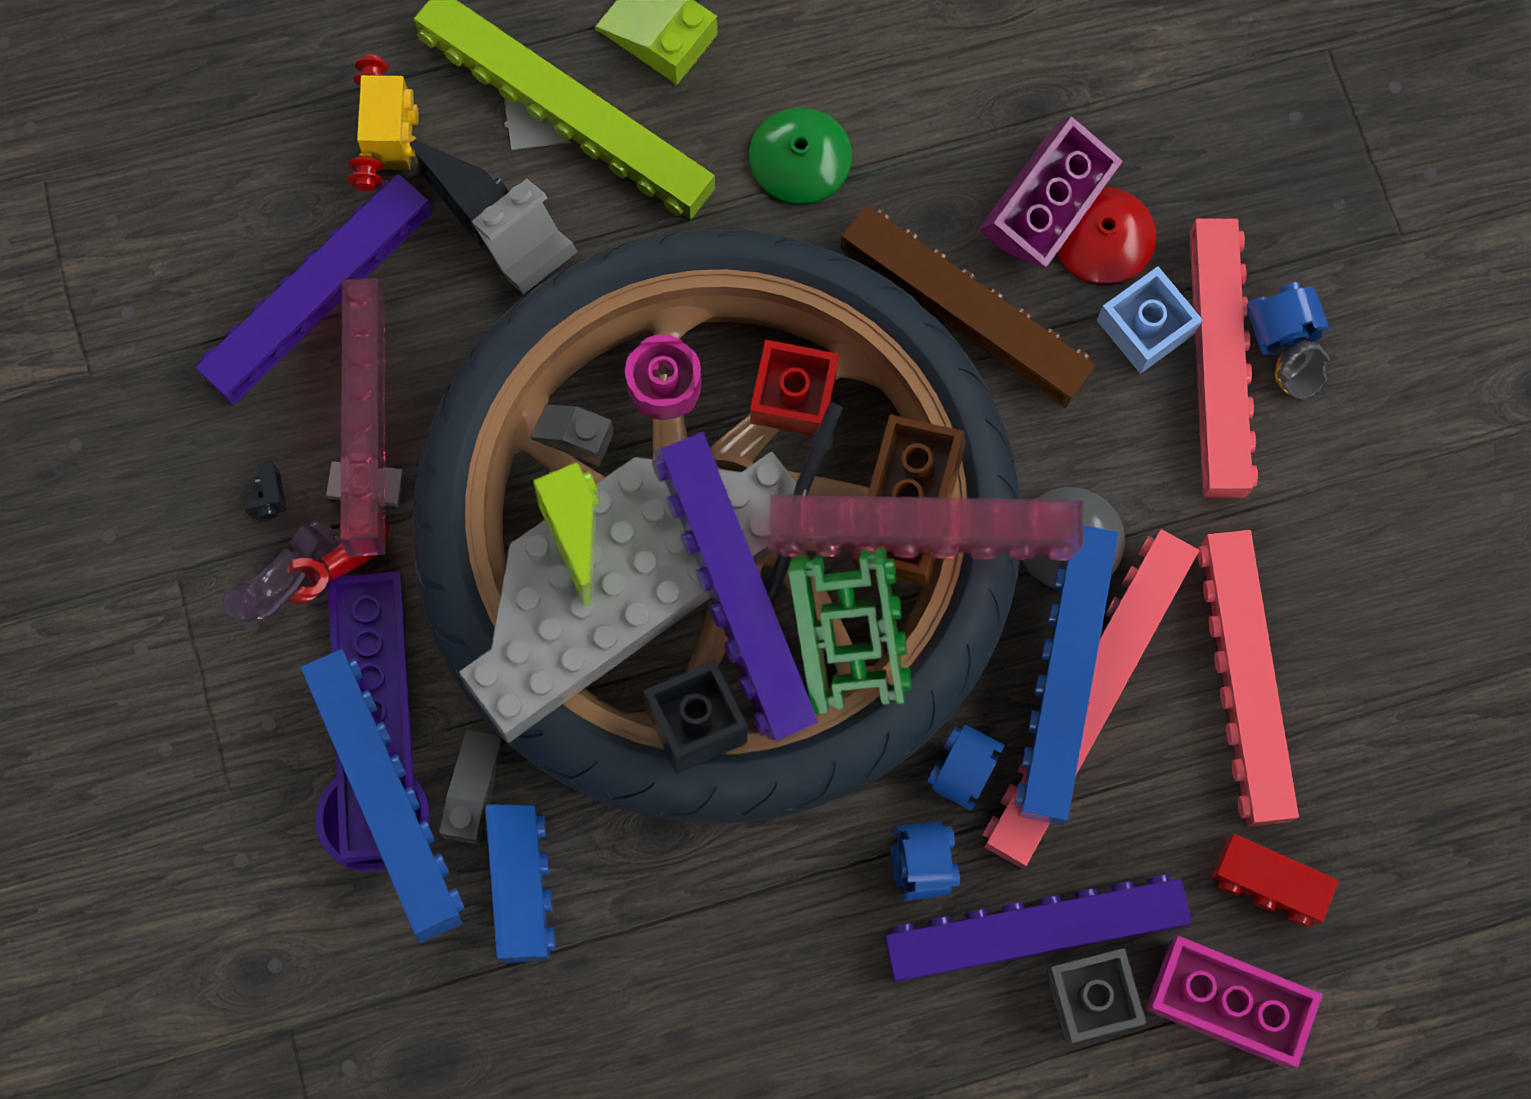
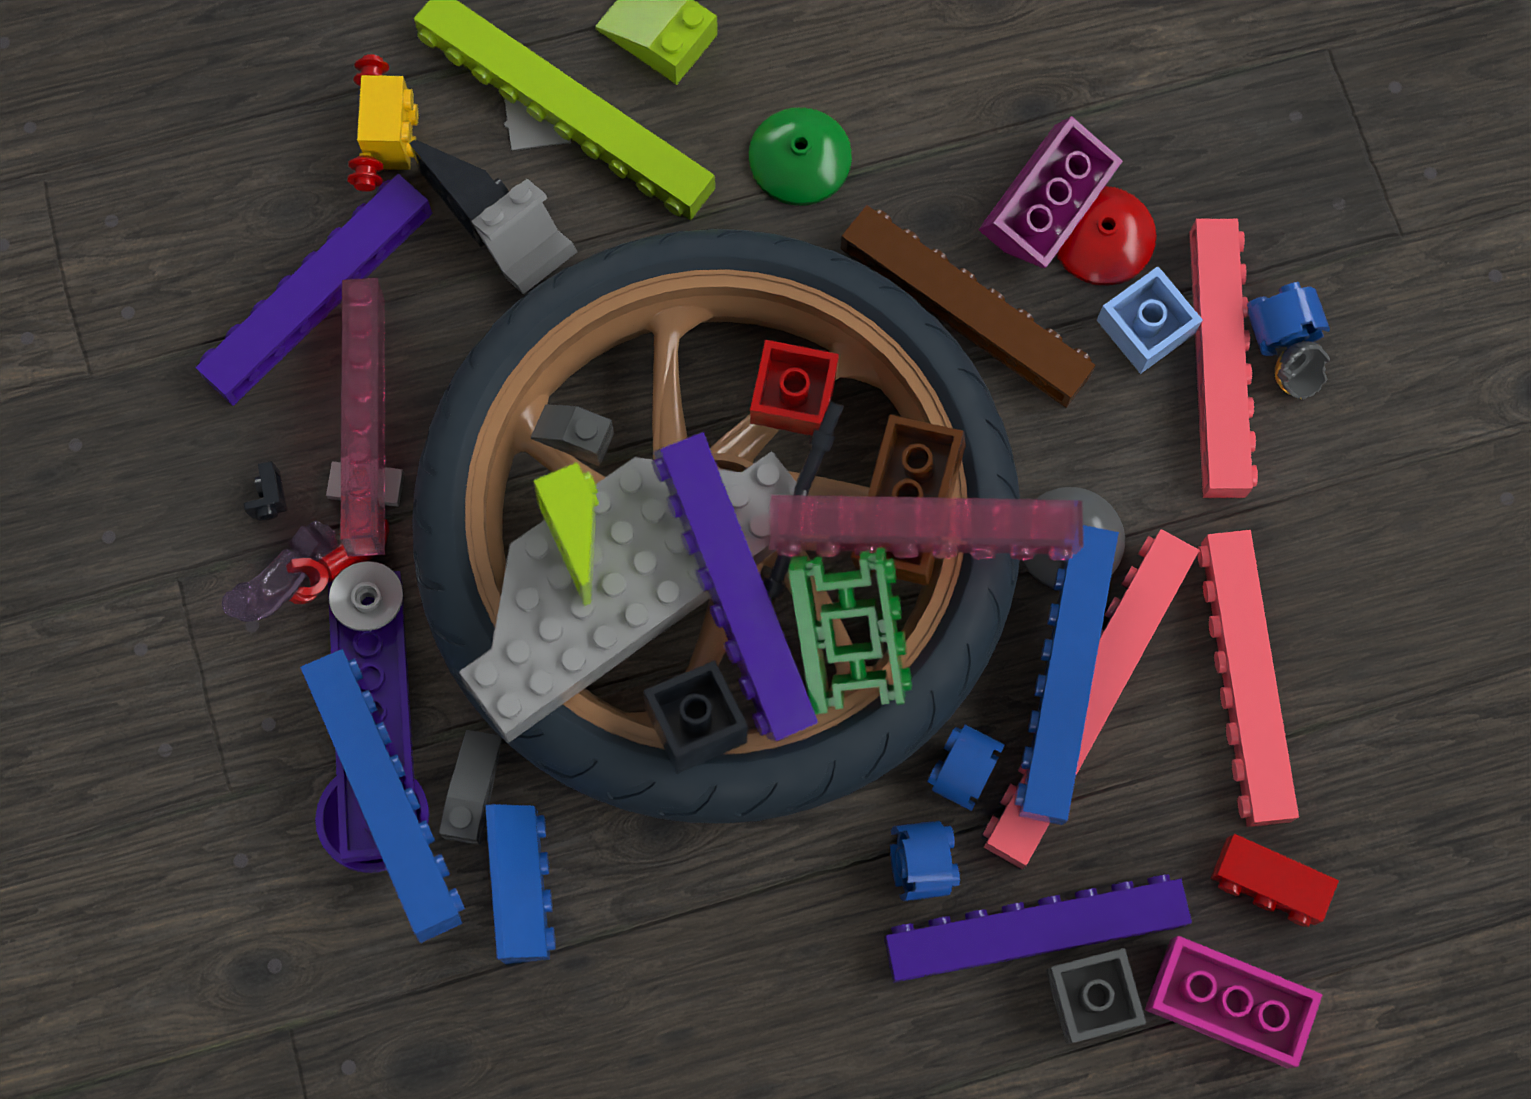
(364, 581): none -> light grey dish
(663, 398): dark pink brick -> none

